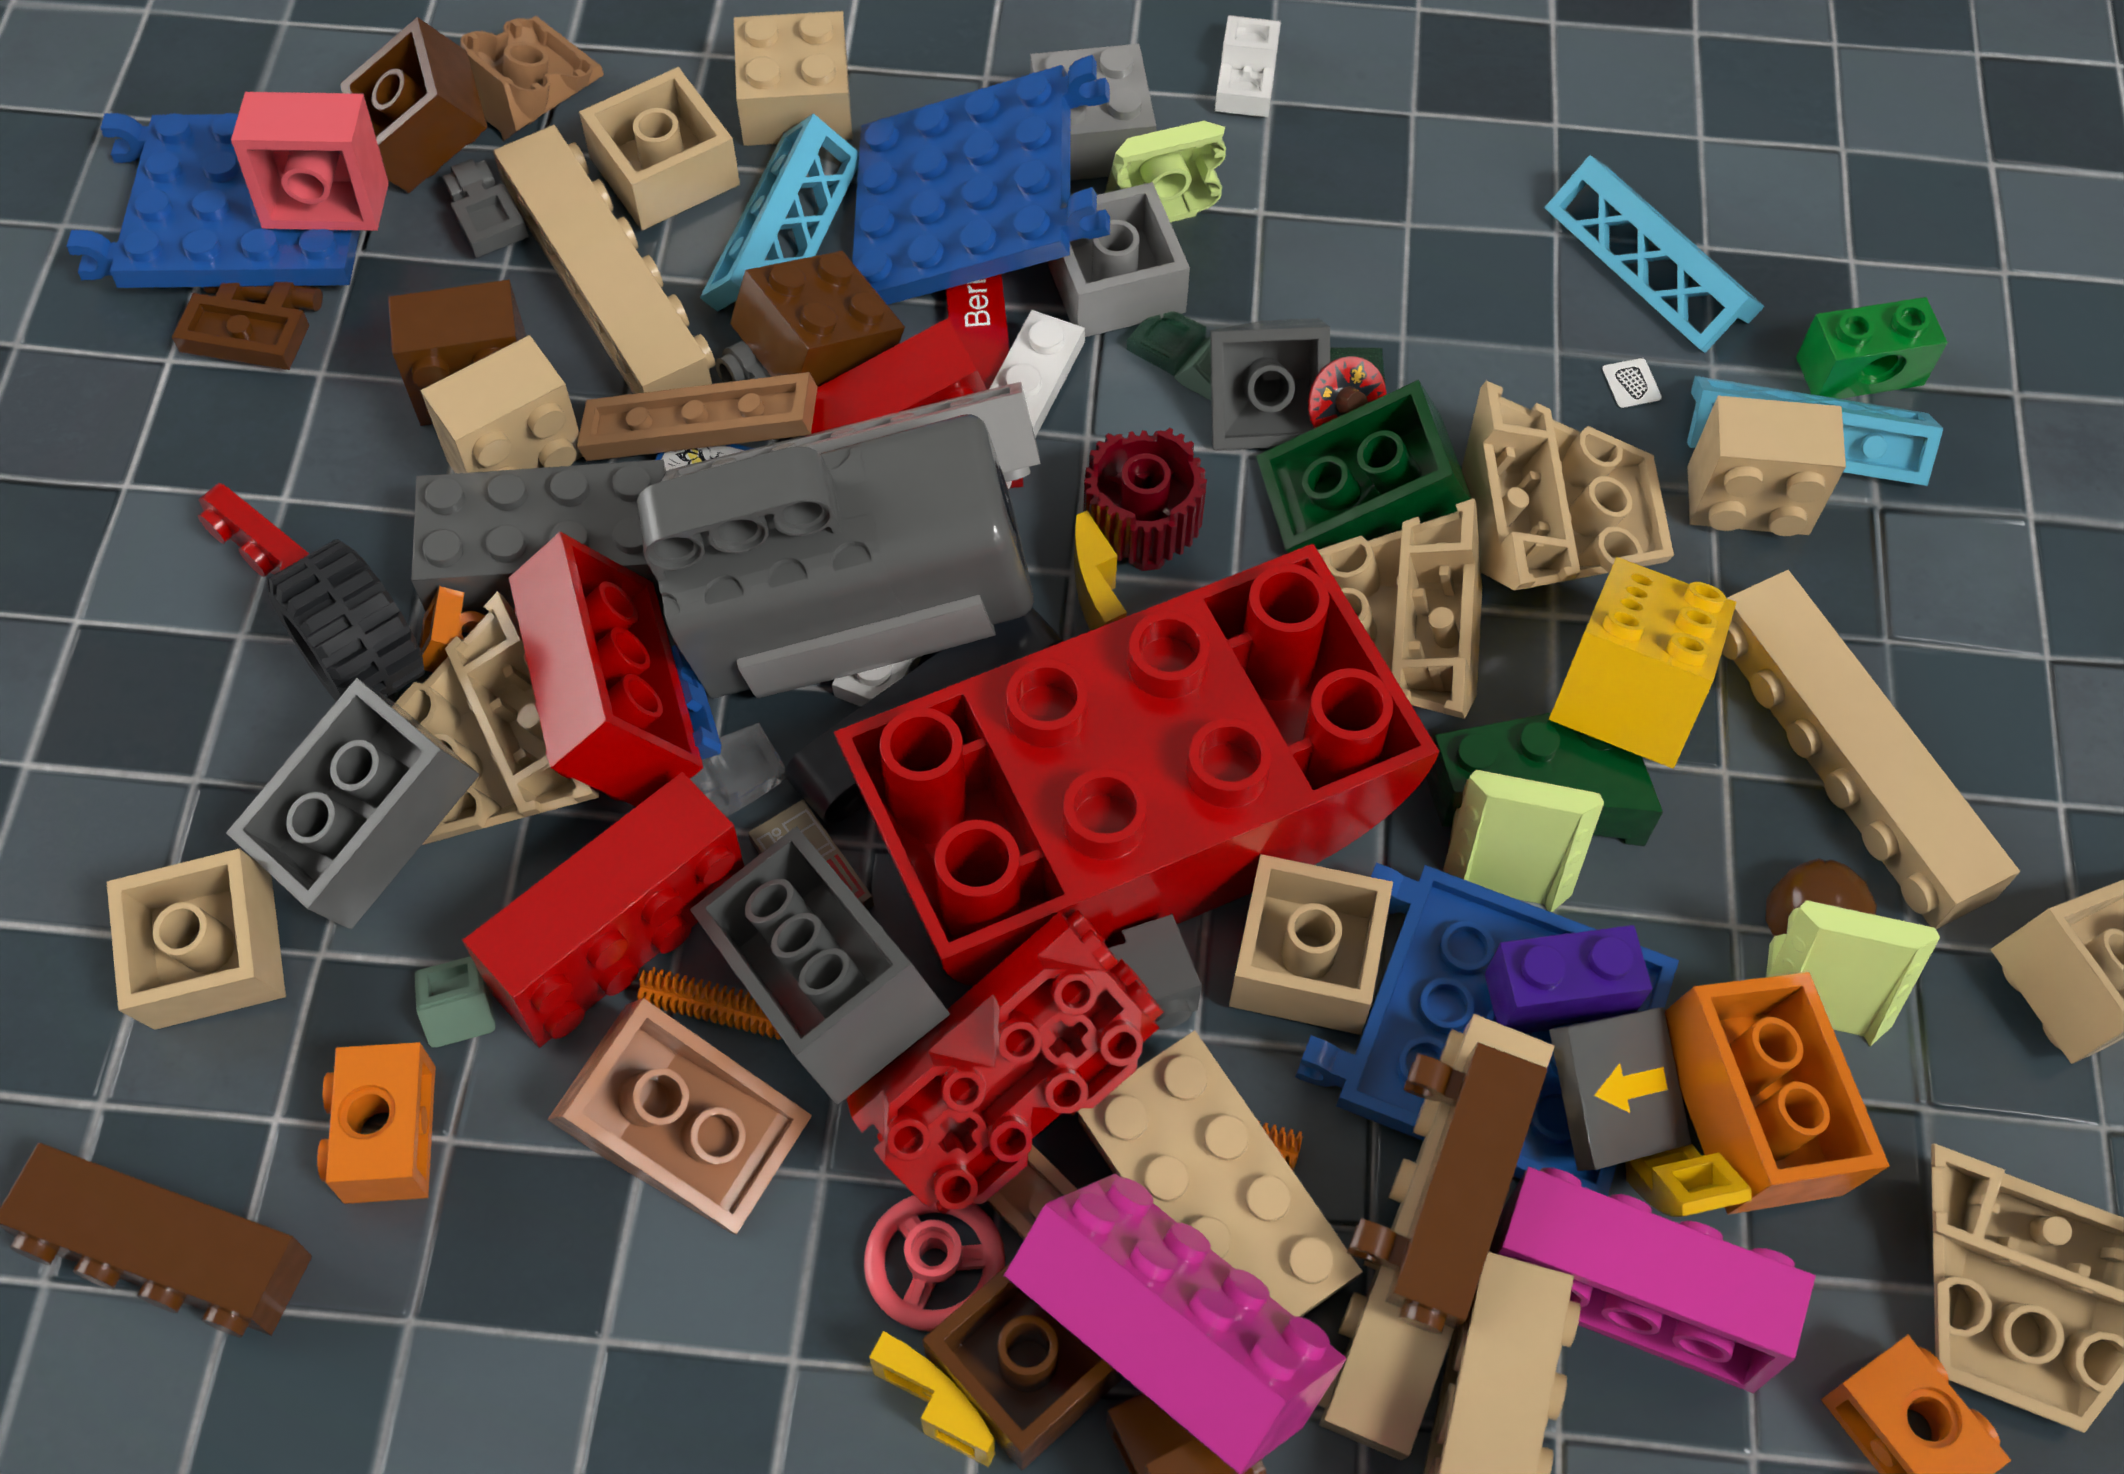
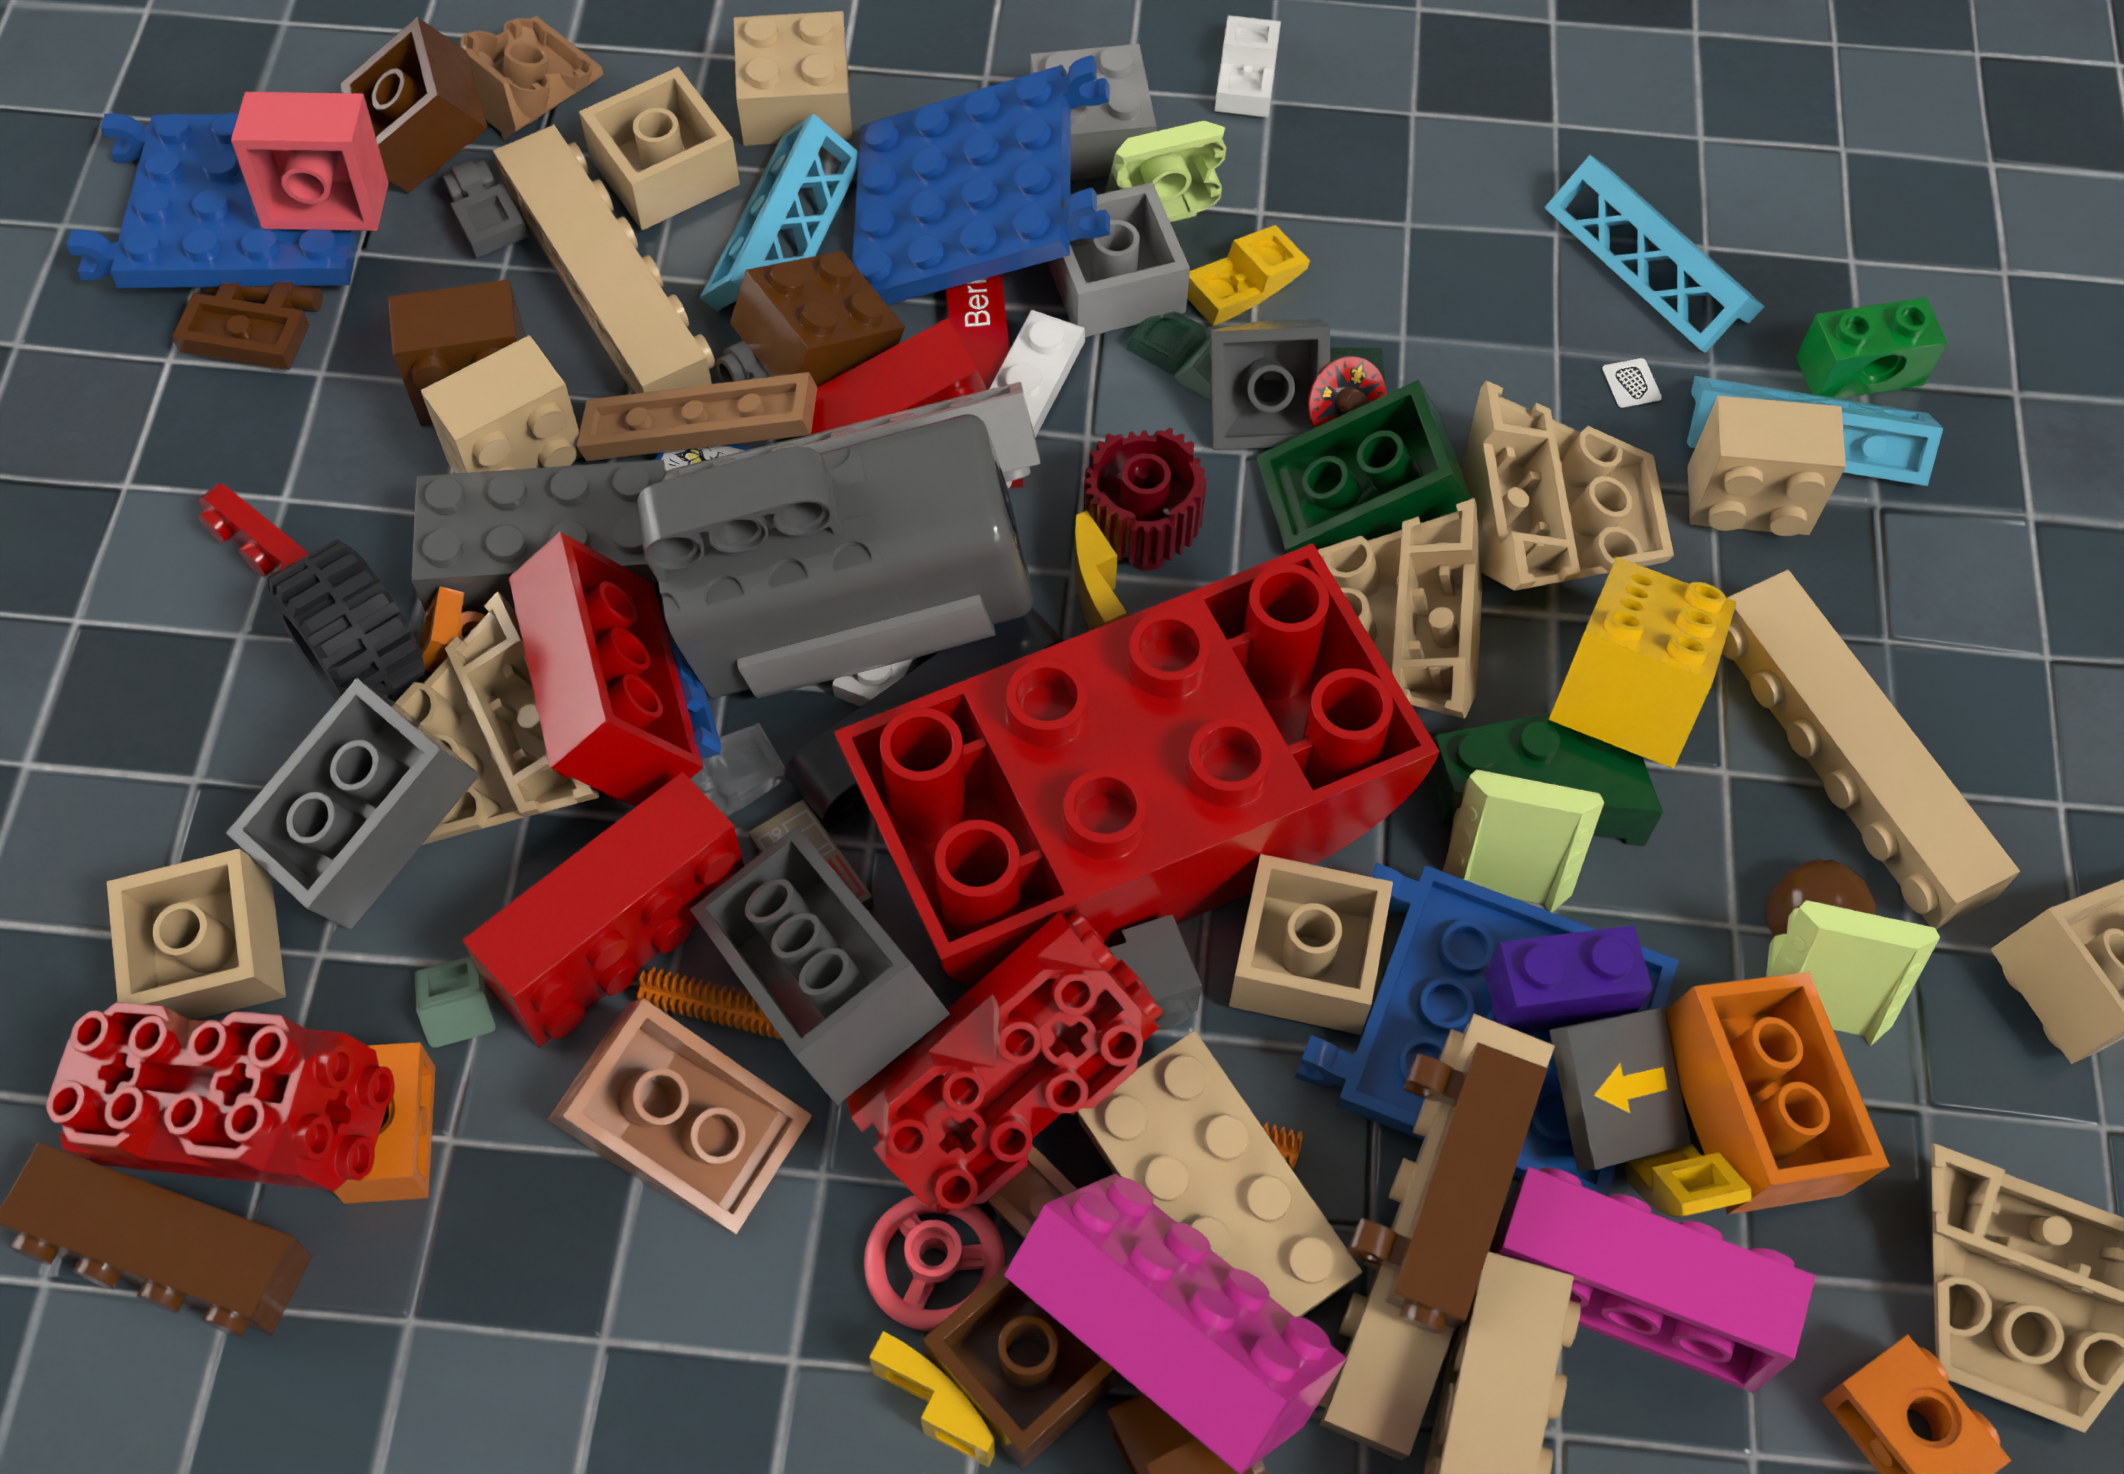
(220, 1097): none -> red brick
(1249, 275): none -> yellow slope

